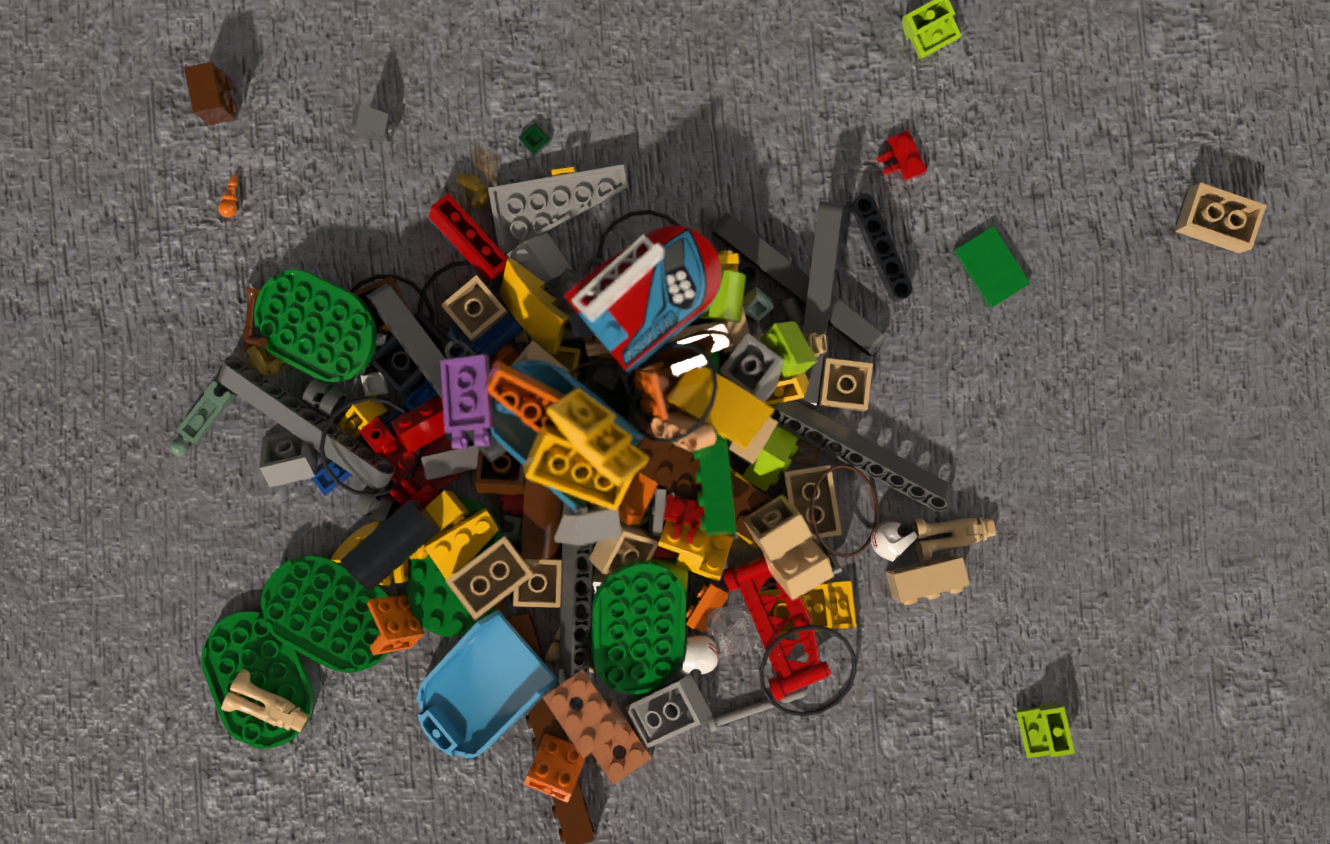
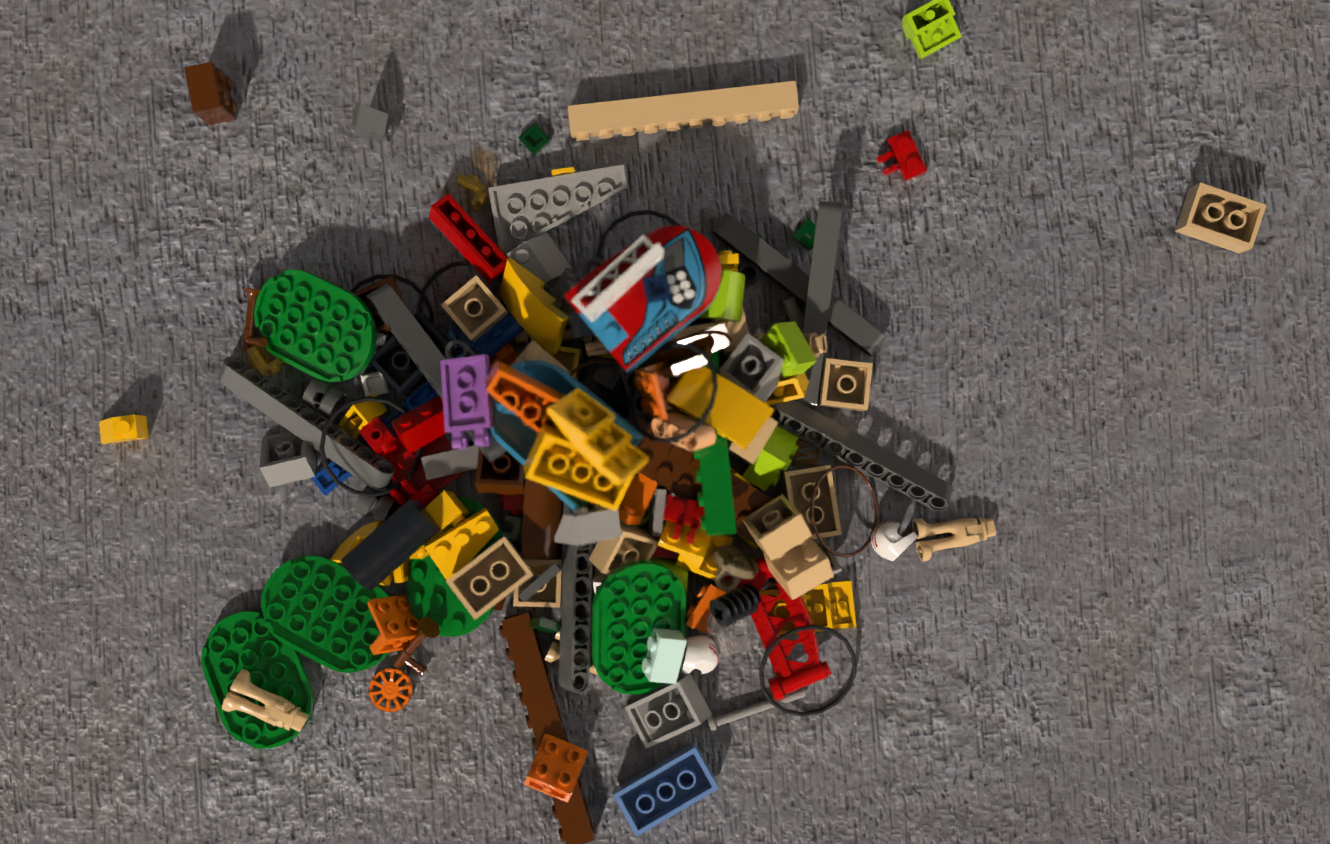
(123, 429): none -> yellow slope
(201, 418): sand green plate -> none
(228, 206): orange bar -> none
(390, 689): none -> orange wheel
(427, 628): none -> reddish brown piece
(481, 688): dark azure windscreen -> none
(540, 582): none -> dark grey tile
(545, 625): none -> dark green tile
(597, 726): nougat bracket -> none
(656, 288): none -> dark blue tile
(664, 655): none -> light aqua brick
(665, 789): none -> medium blue brick
(683, 110): none -> tan brick
(732, 563): none -> dark tan tile
(735, 604): none -> black piece
(757, 304): light aqua slope -> none
(806, 234): none -> dark green tile
(881, 236): black beam -> none
(928, 579): tan brick -> none
(991, 267): green tile -> none
(1045, 730): lime brick -> none

